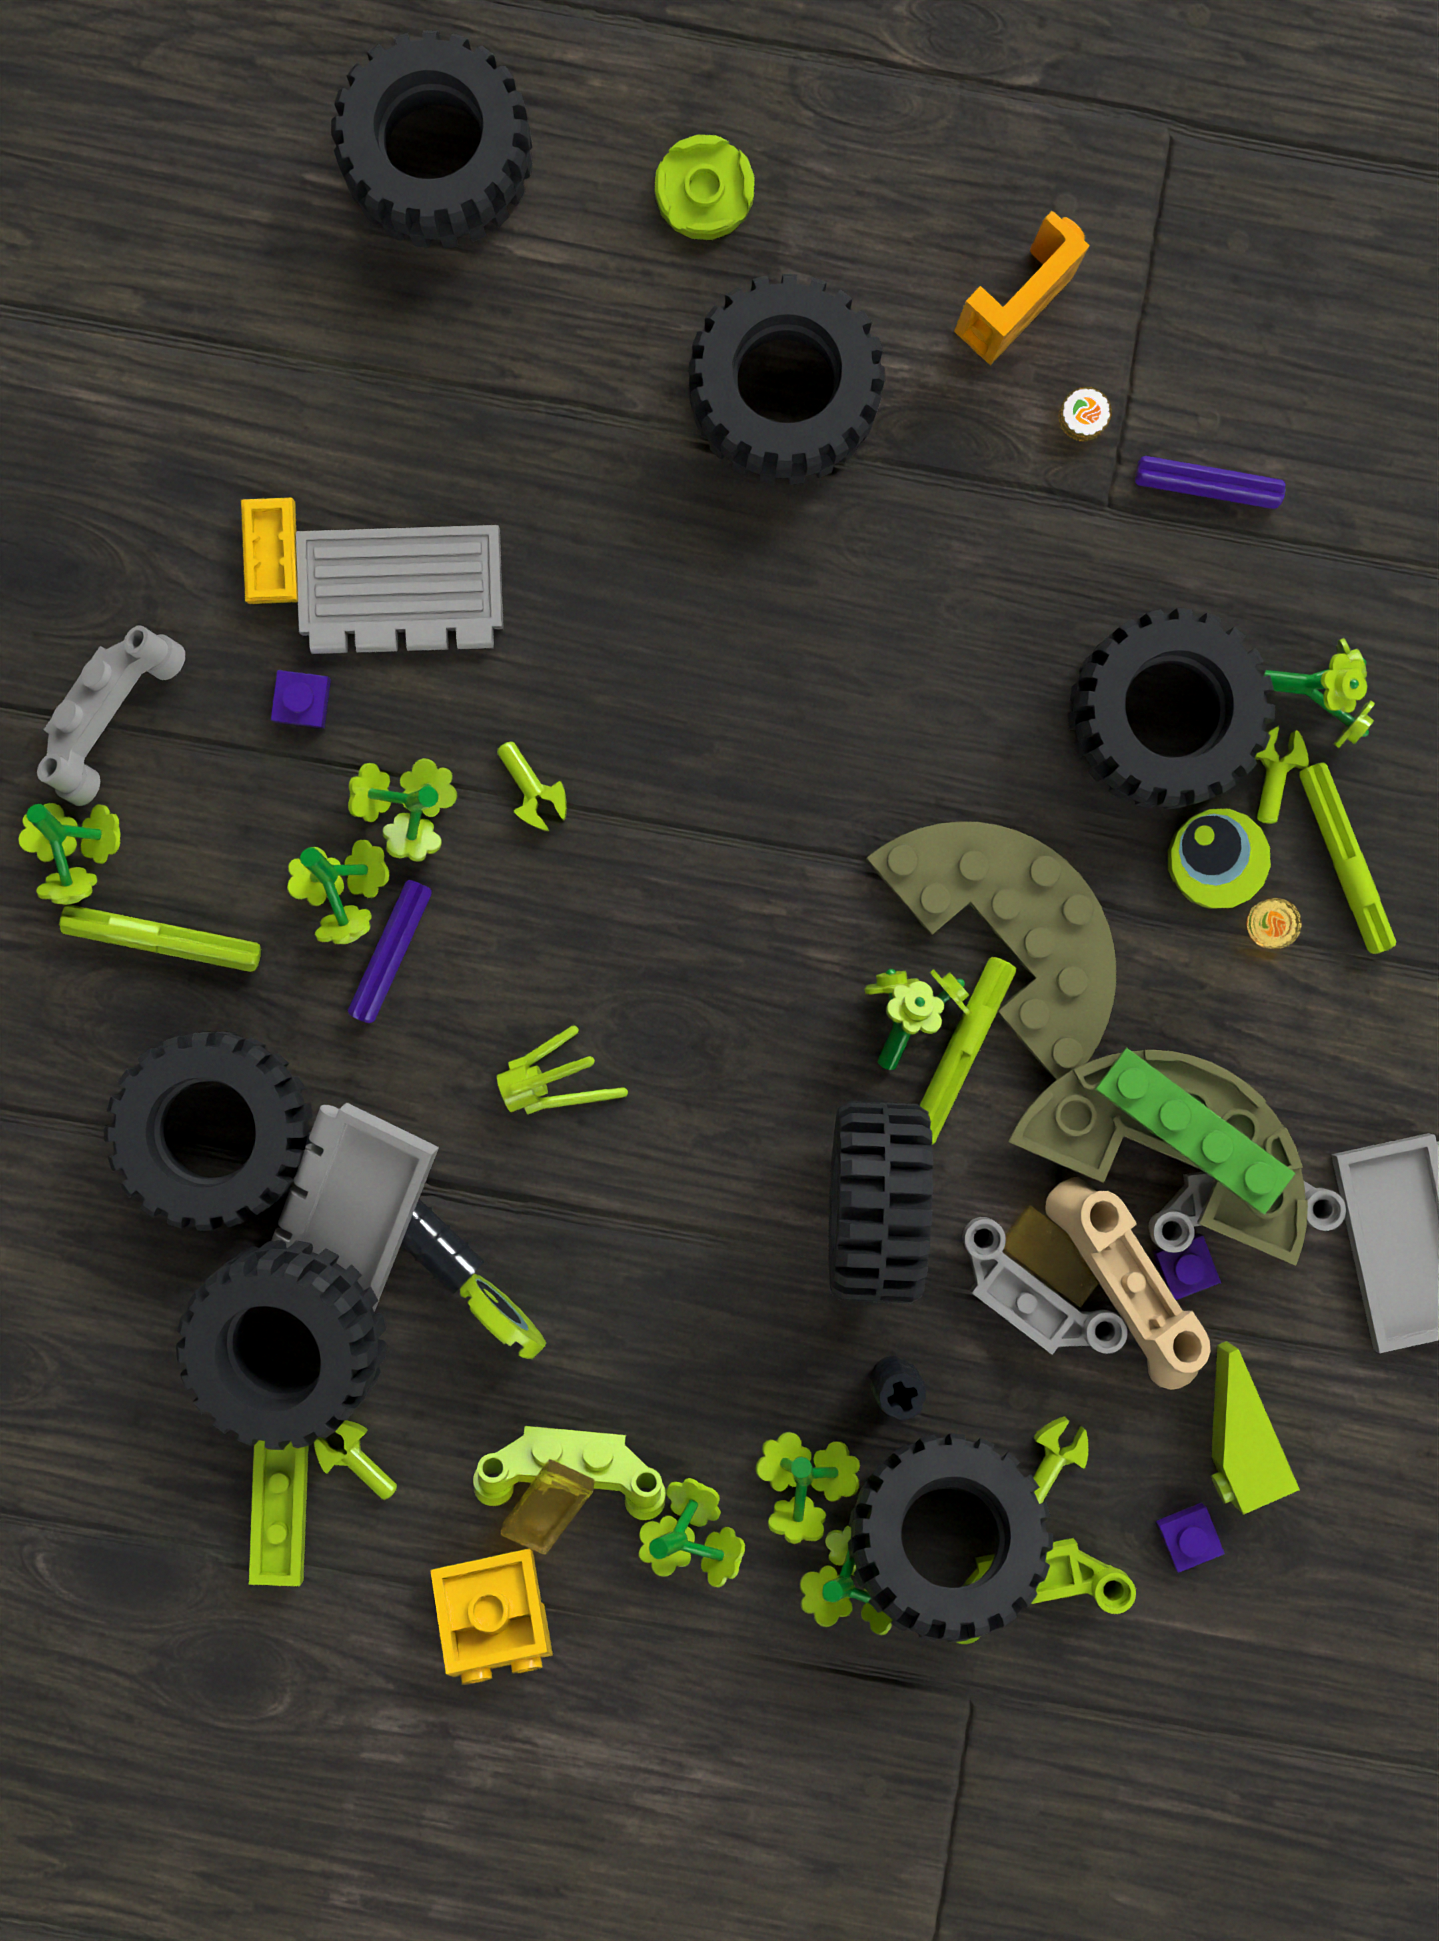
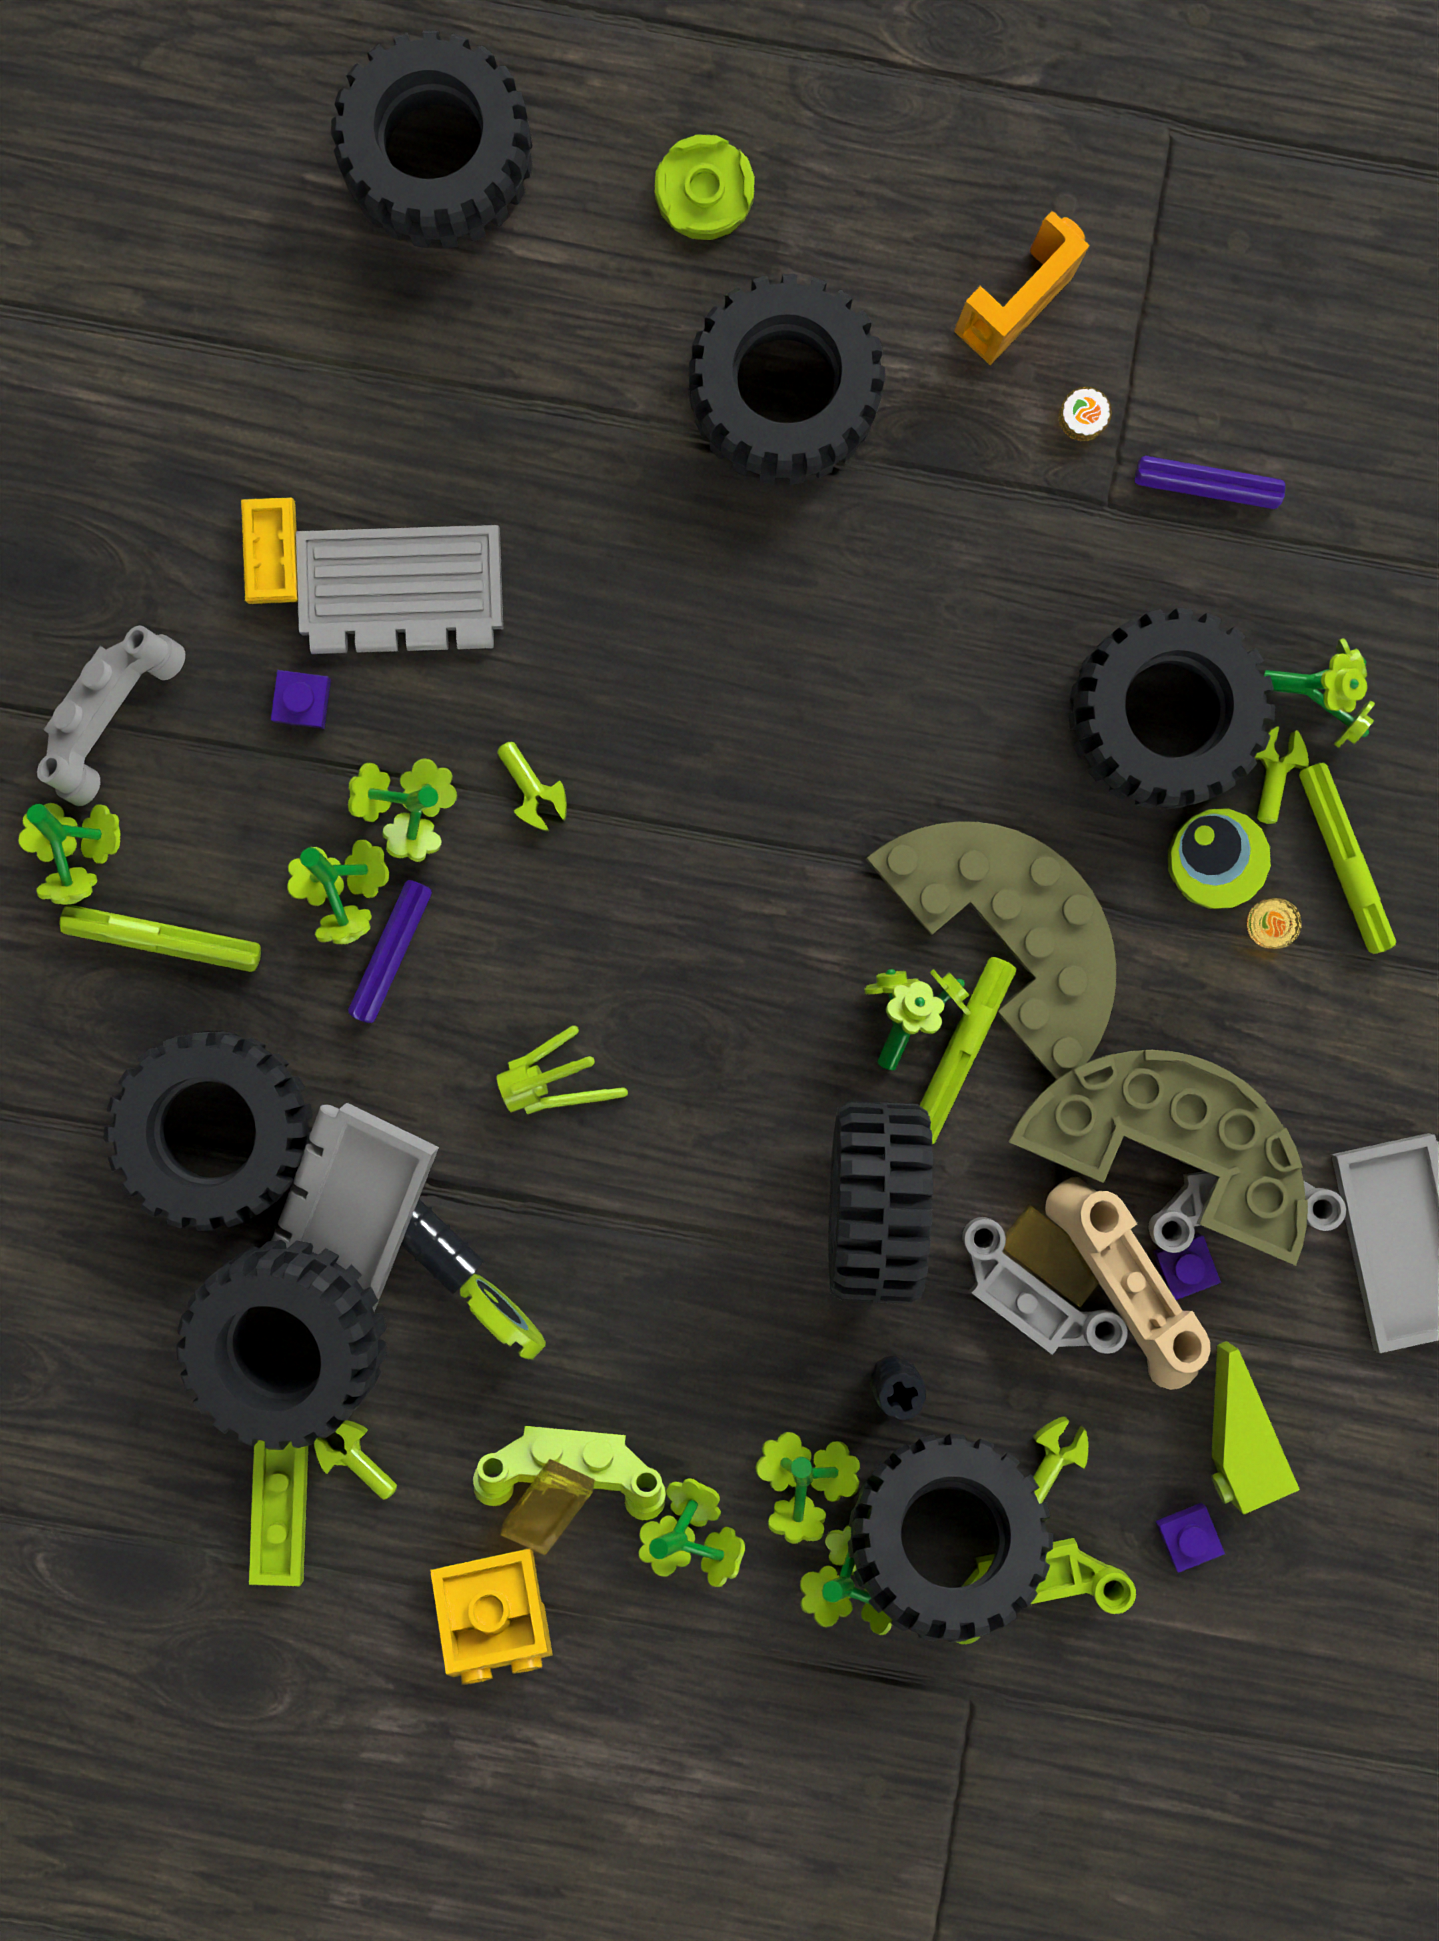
(1195, 1131): bright green plate -> none

